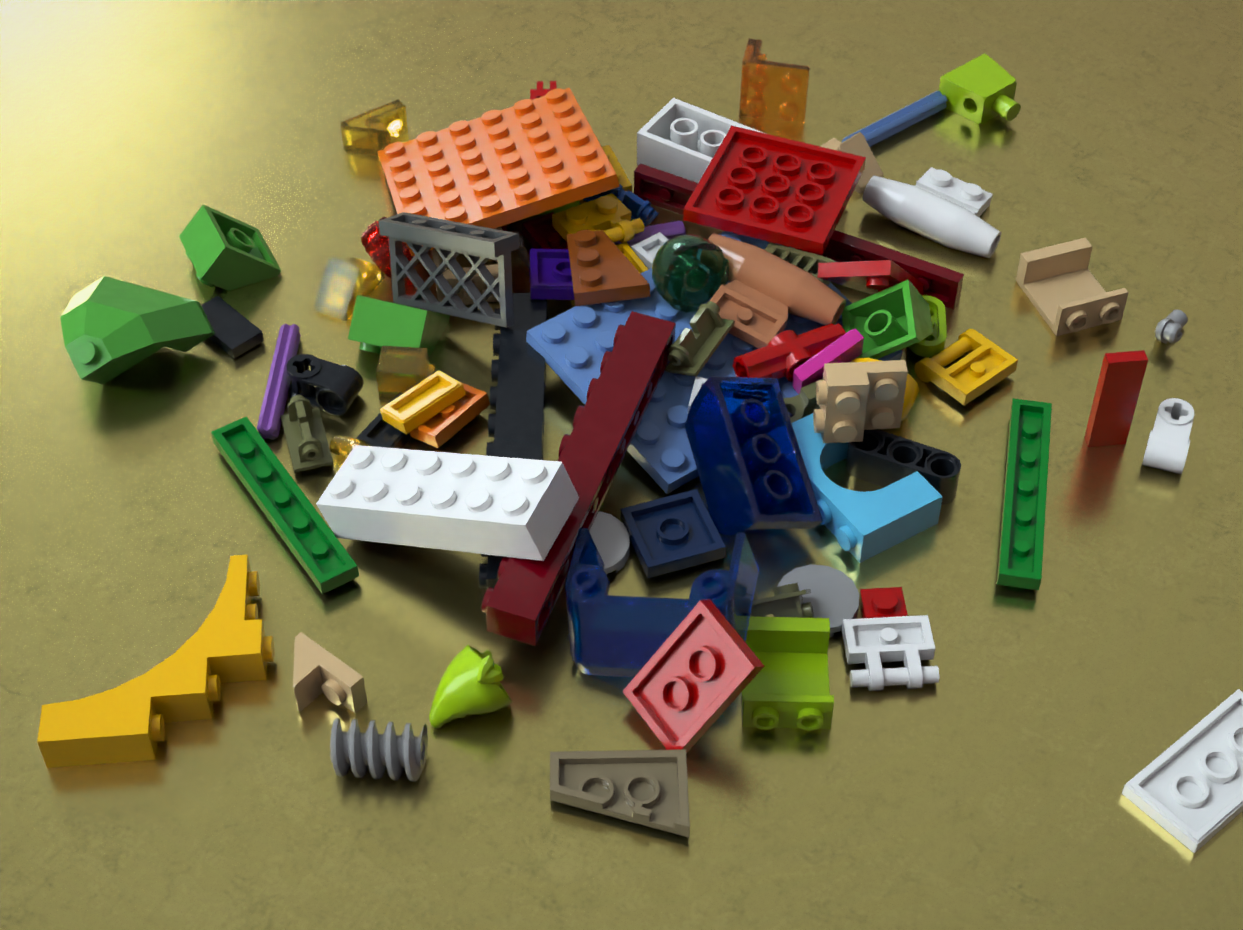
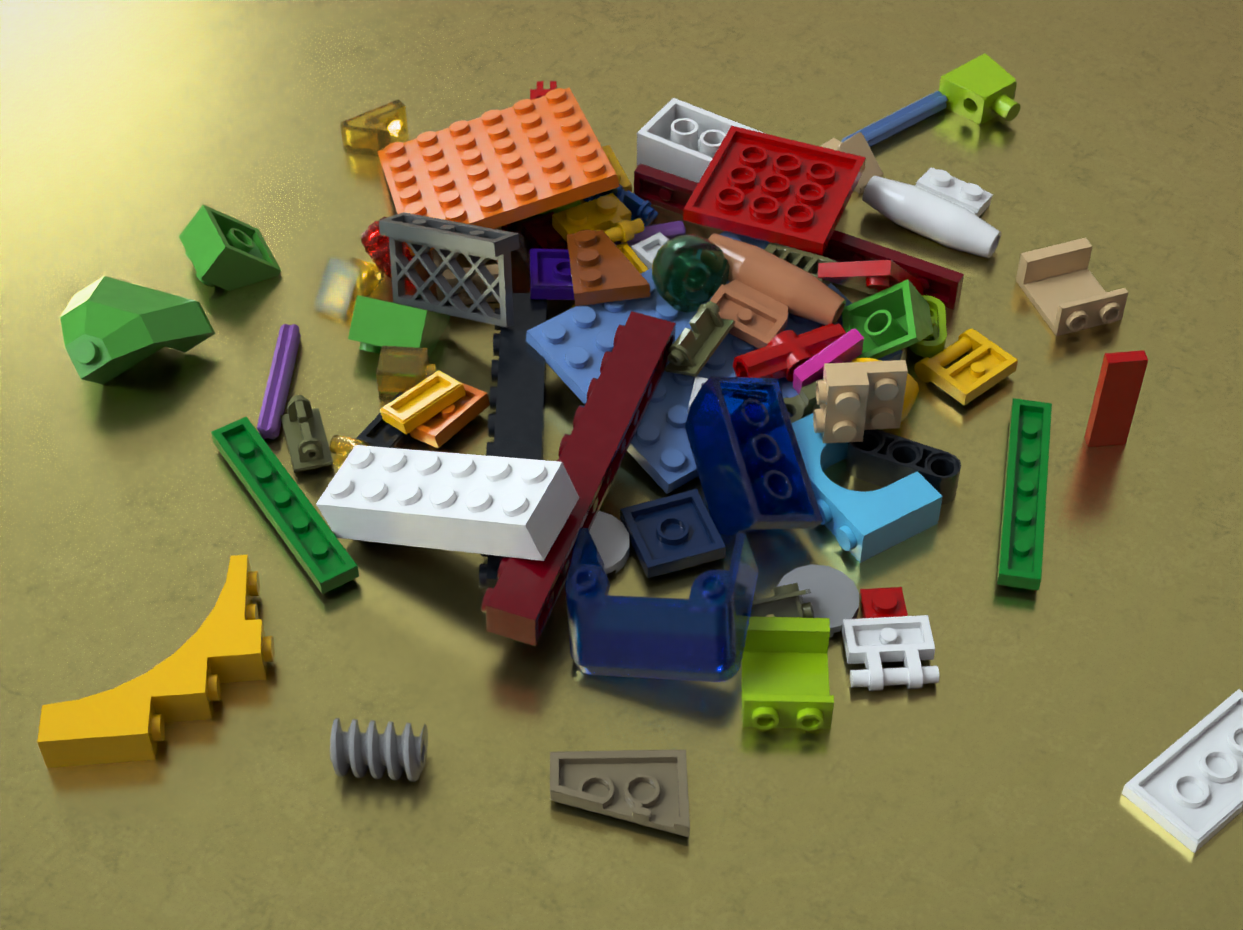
(231, 329): black tile -> none
(321, 672): tan slope -> none
(326, 386): black piece -> none
(469, 688): lime hat -> none
(693, 677): plate -> none
(772, 88): clear orange bracket -> none
(1169, 328): light grey arm -> none
(1170, 439): white piece -> none

